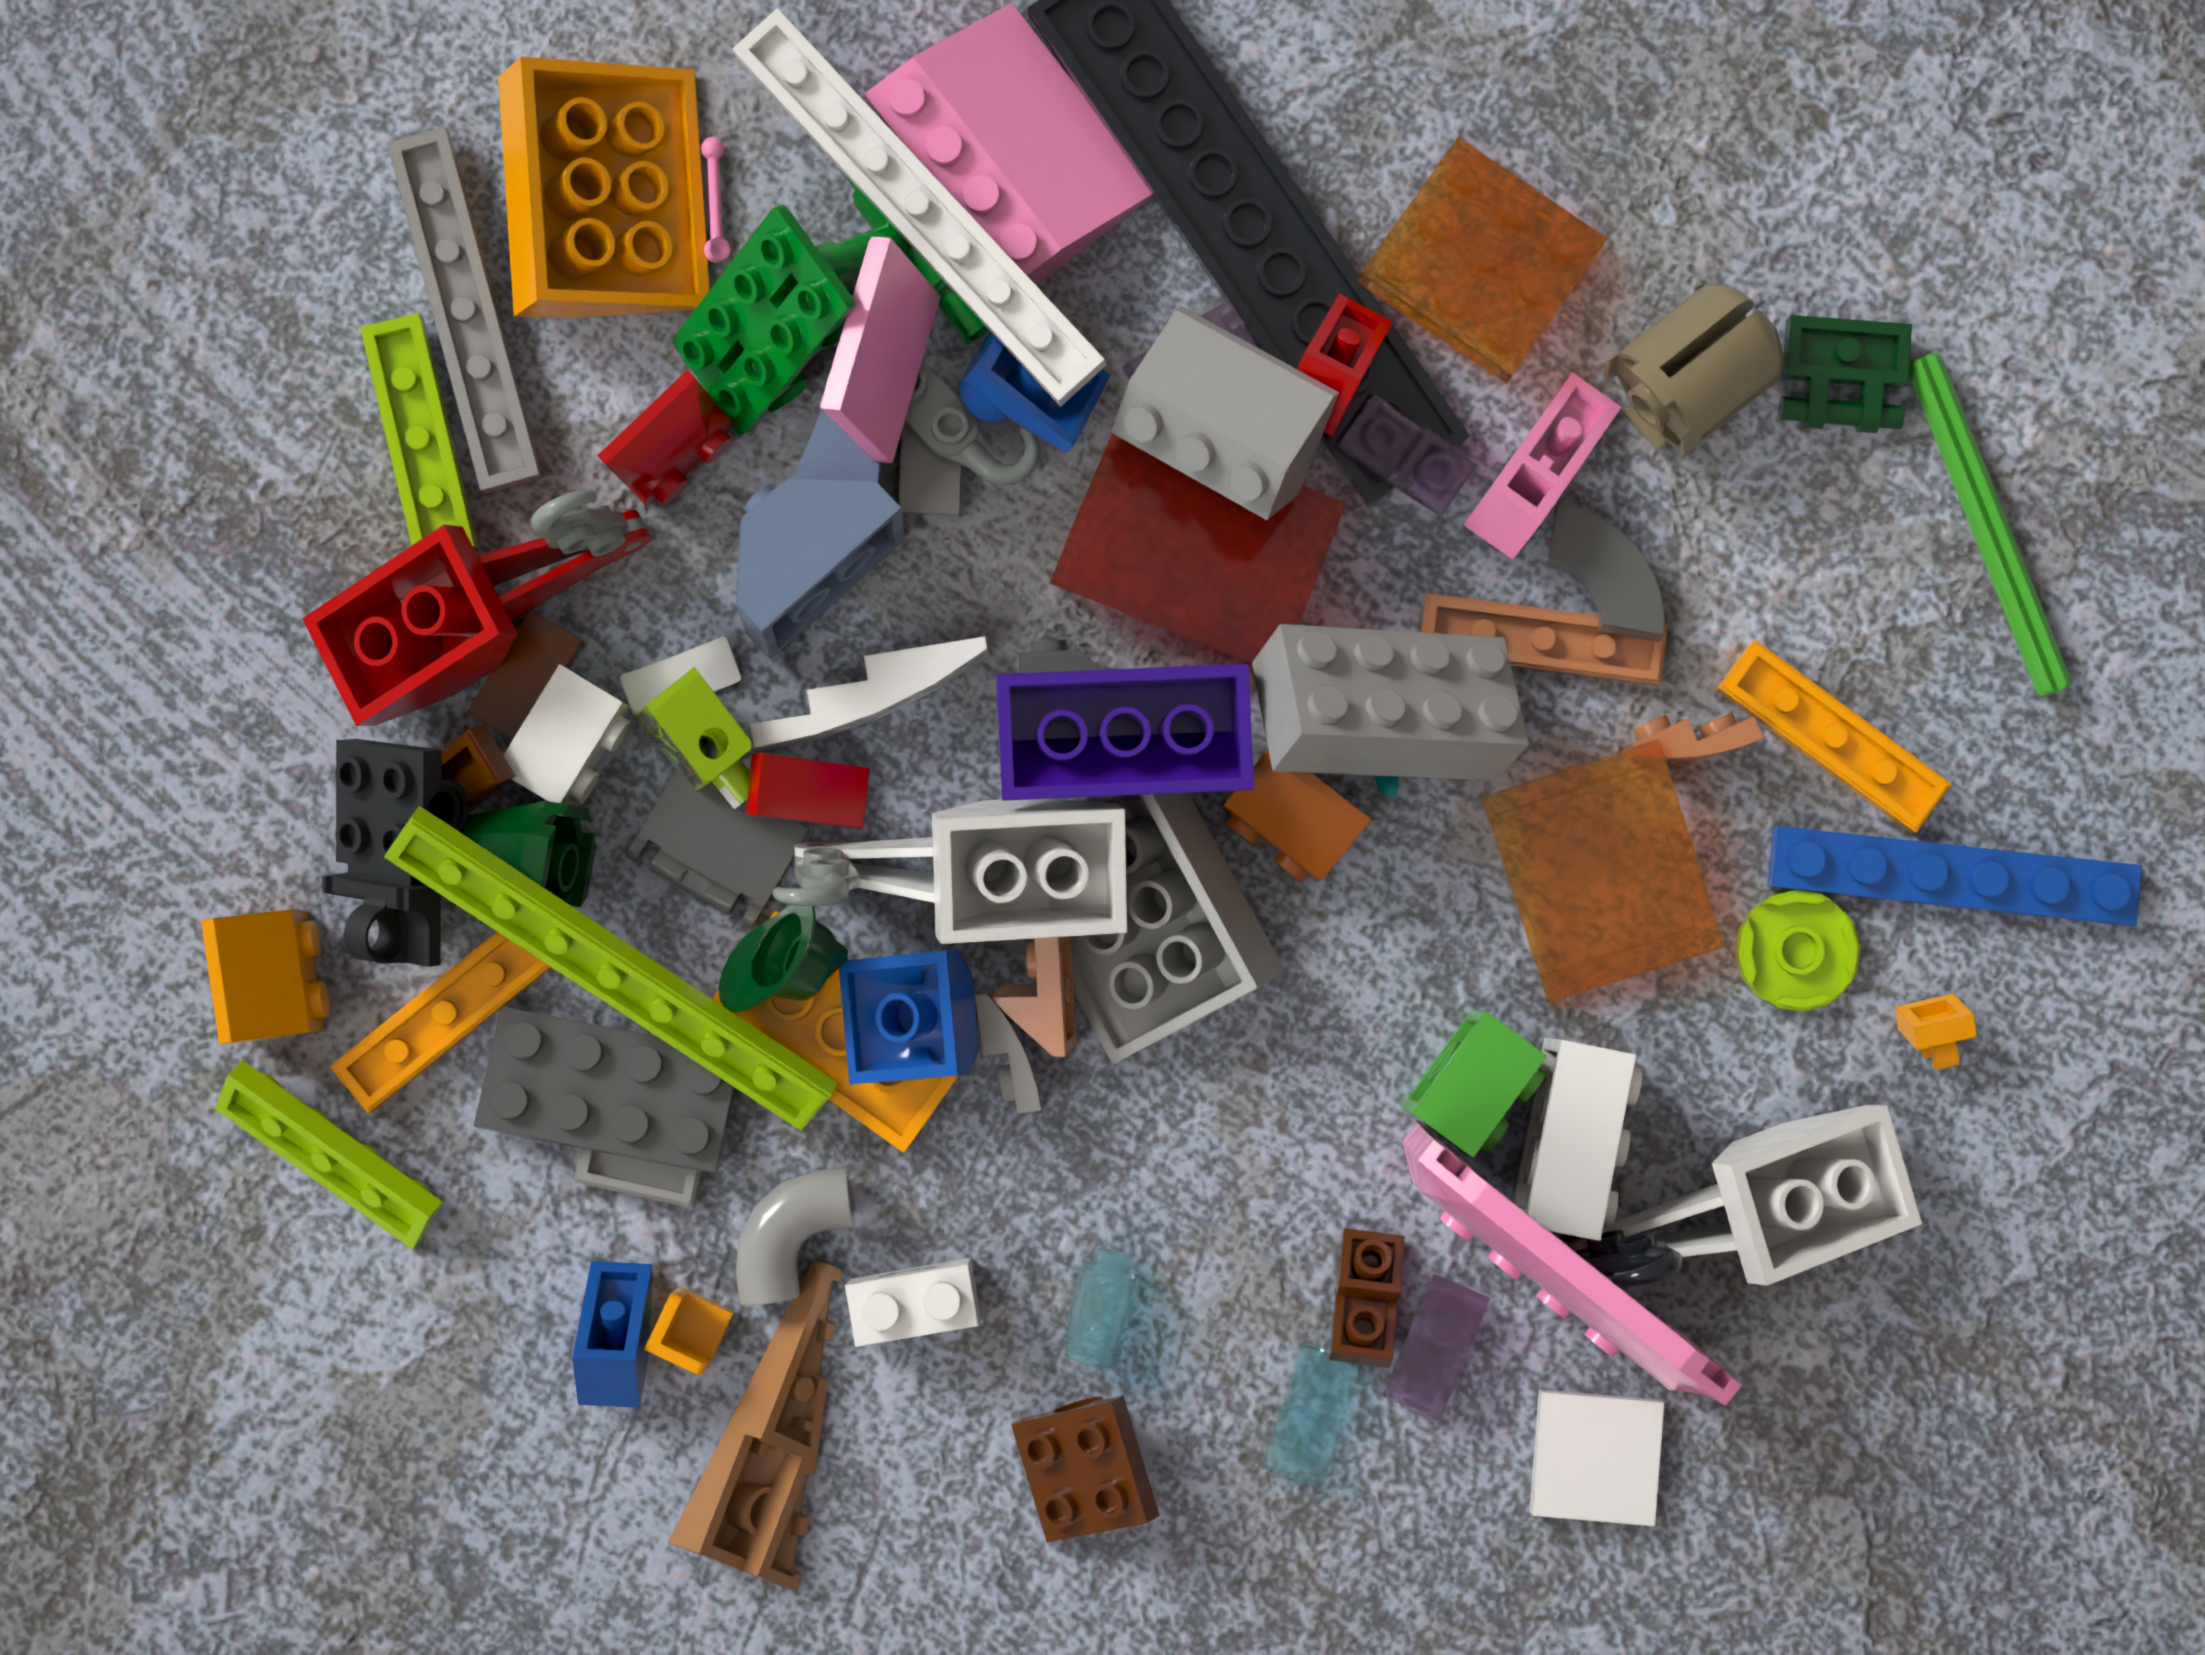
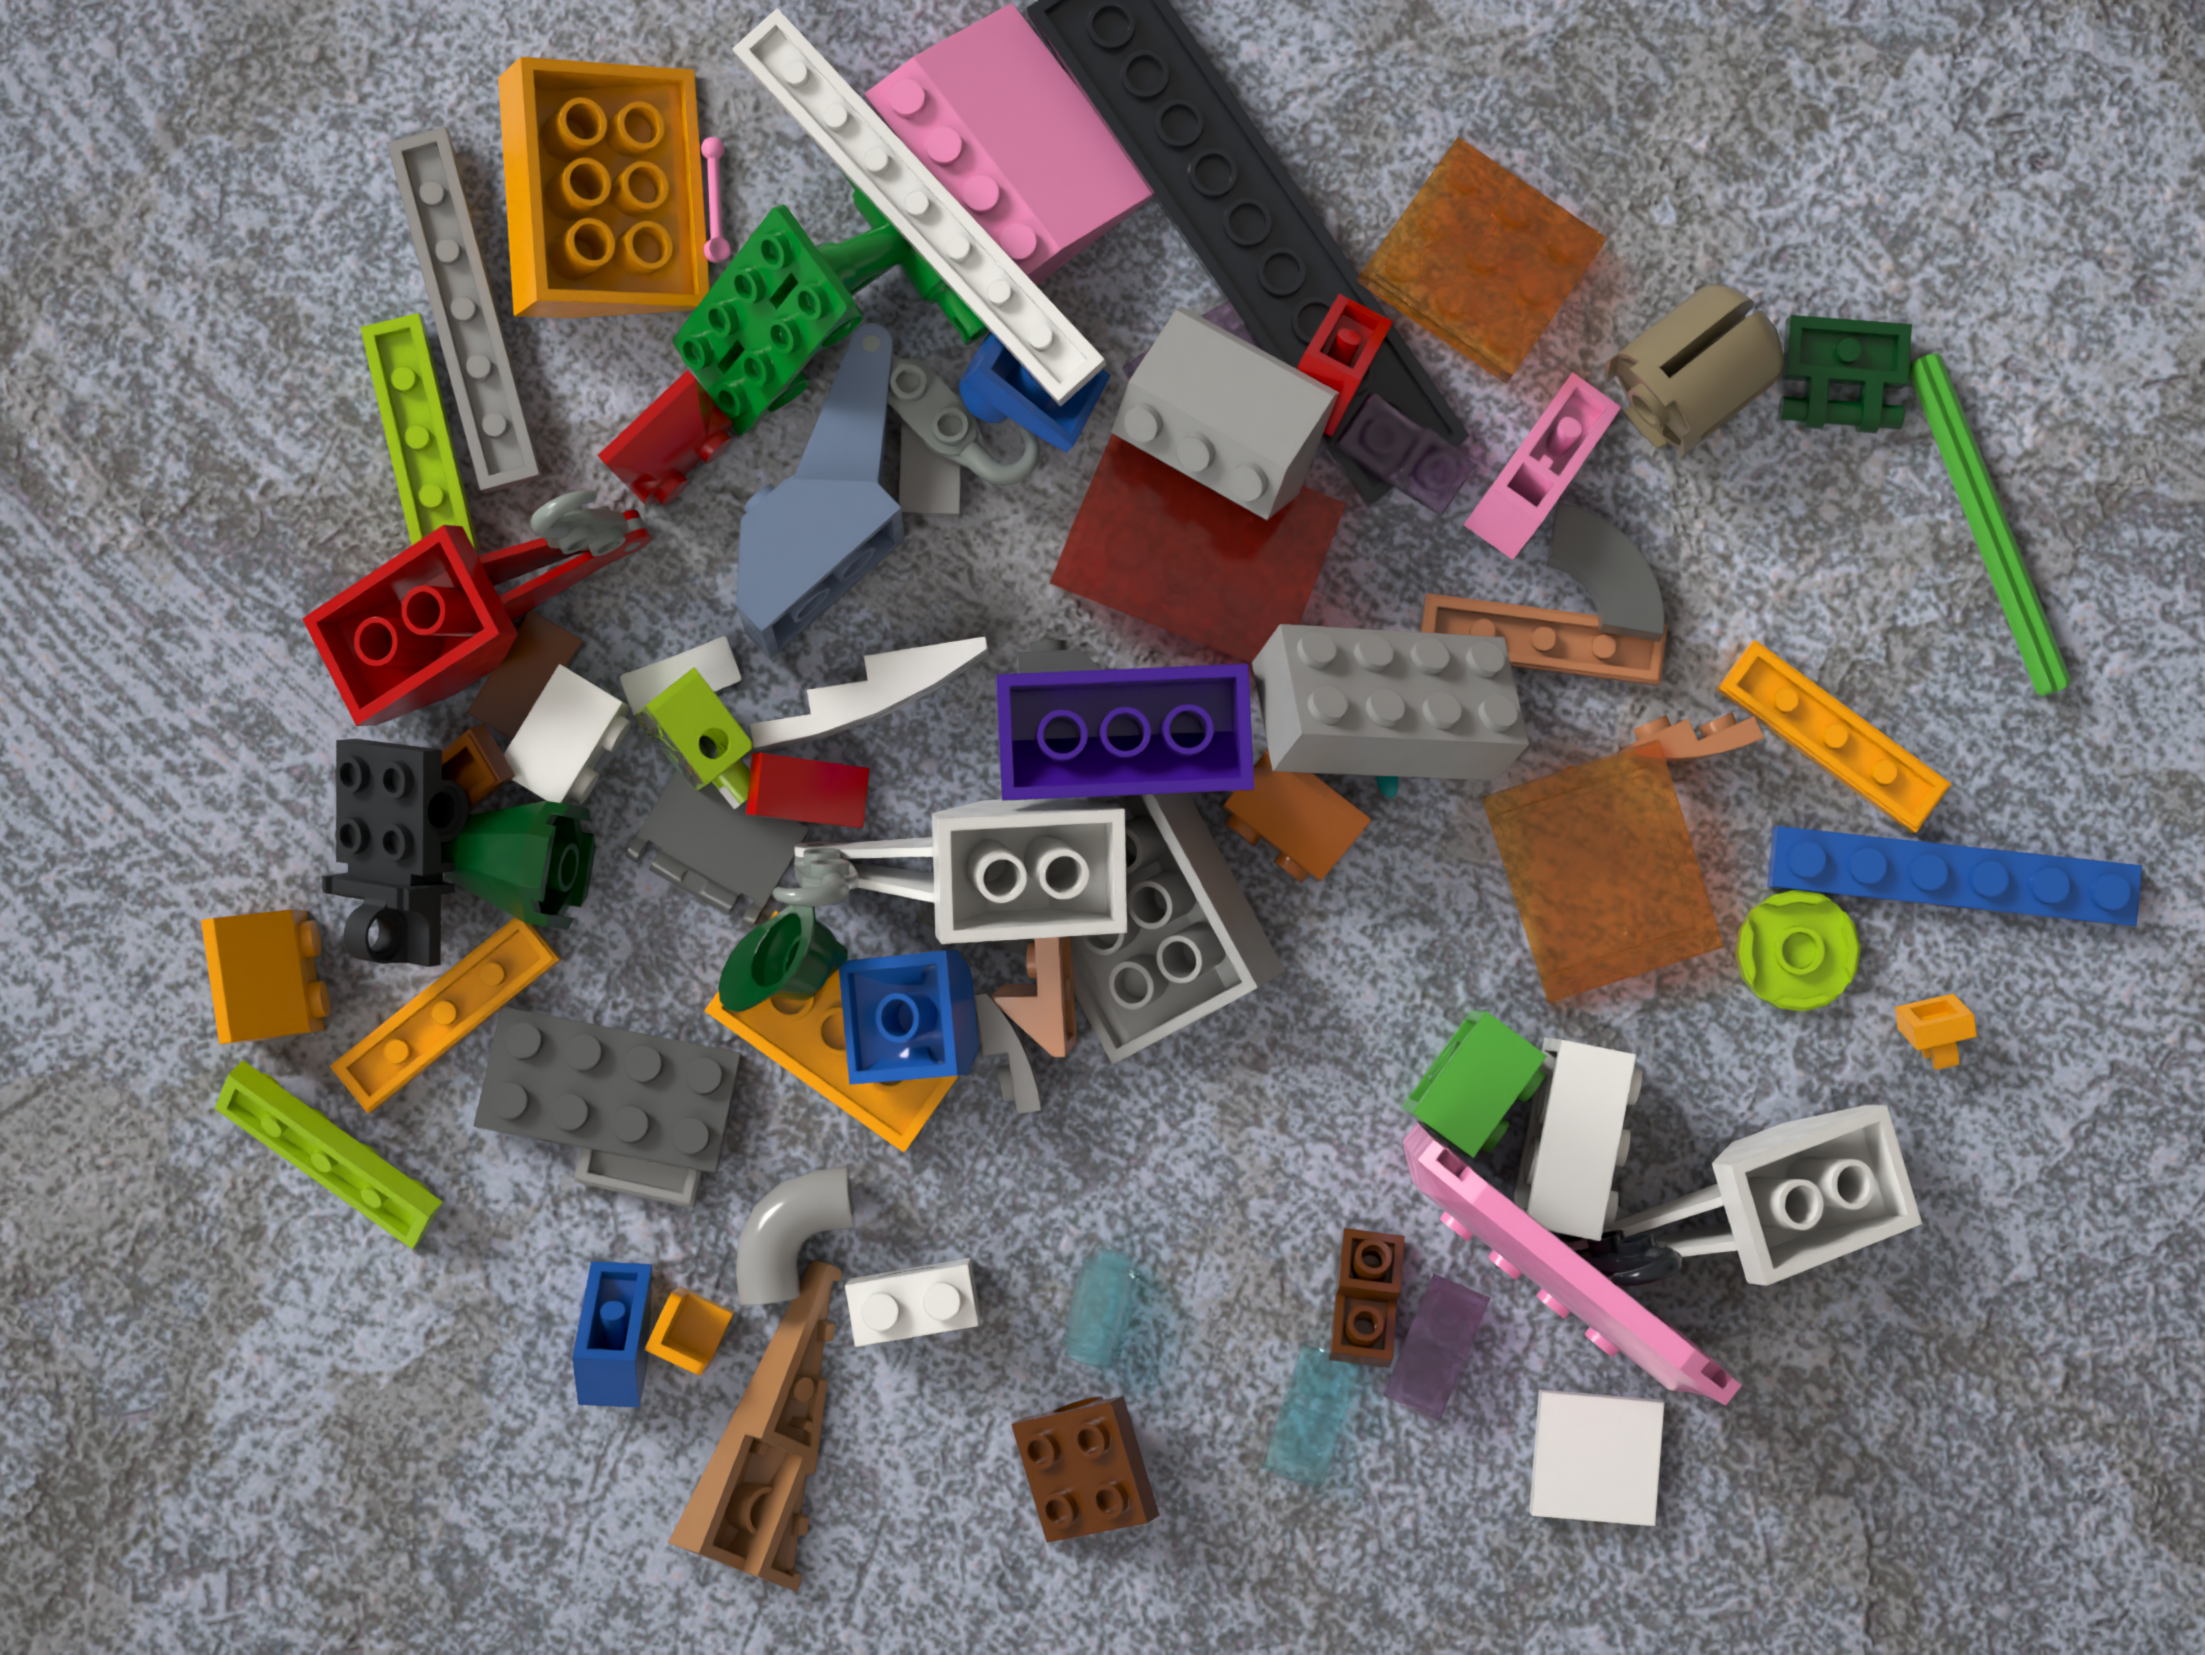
(610, 968): lime tile -> none
(880, 350): bright pink tile -> none

